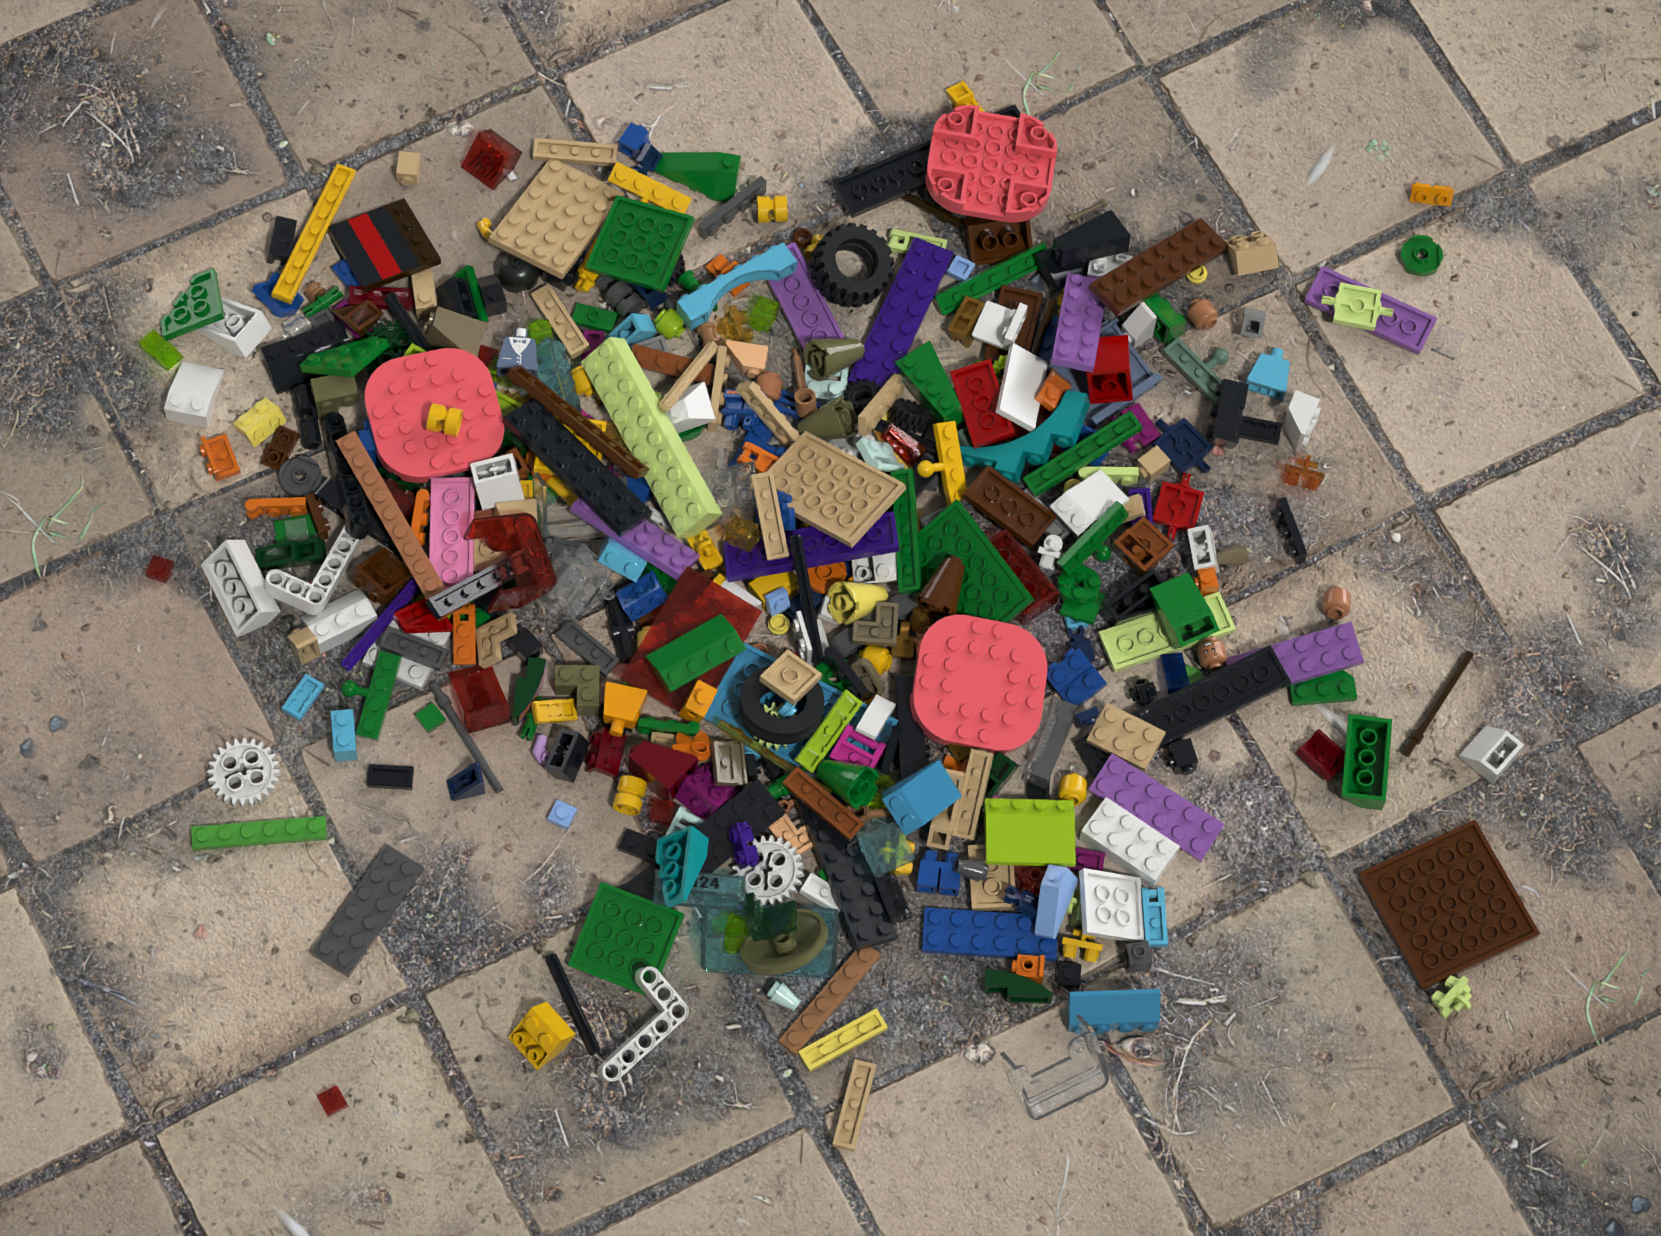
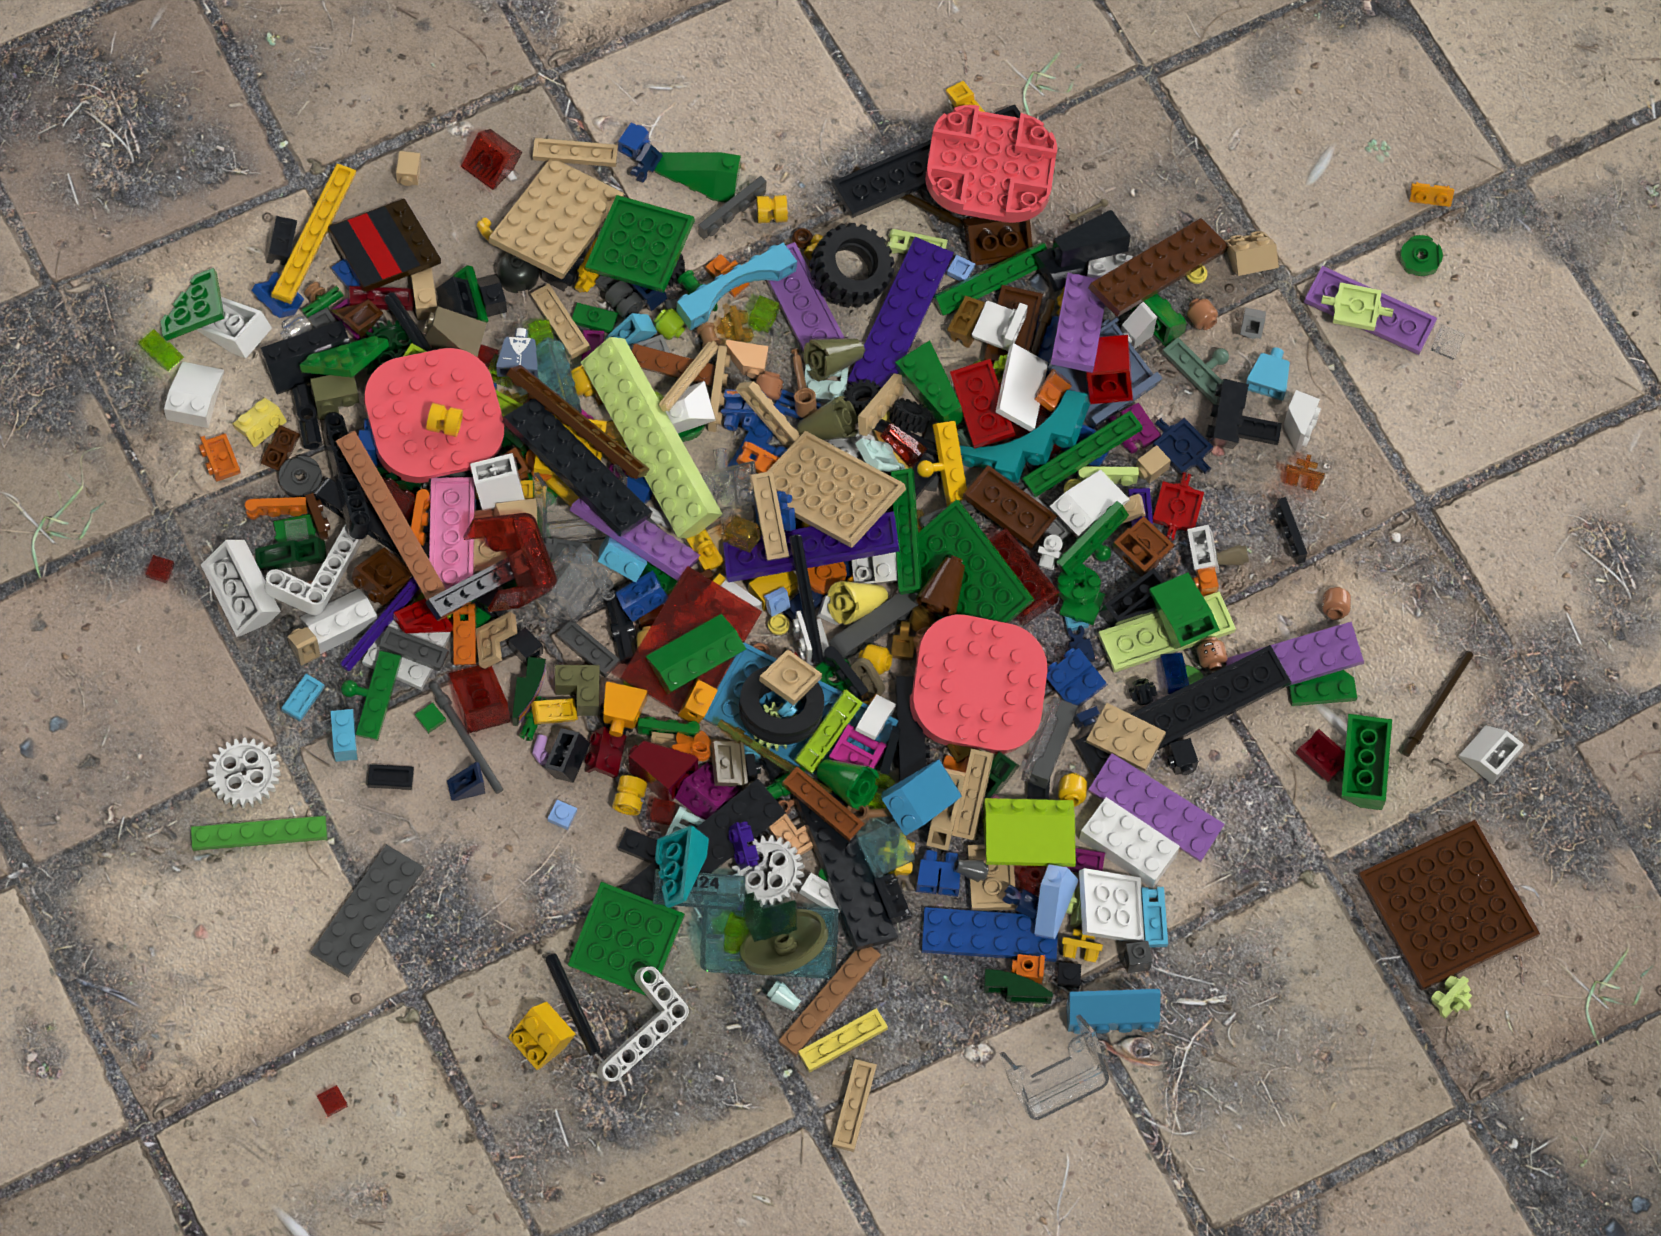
(648, 189): yellow plate -> none
(881, 632): dark tan plate -> none

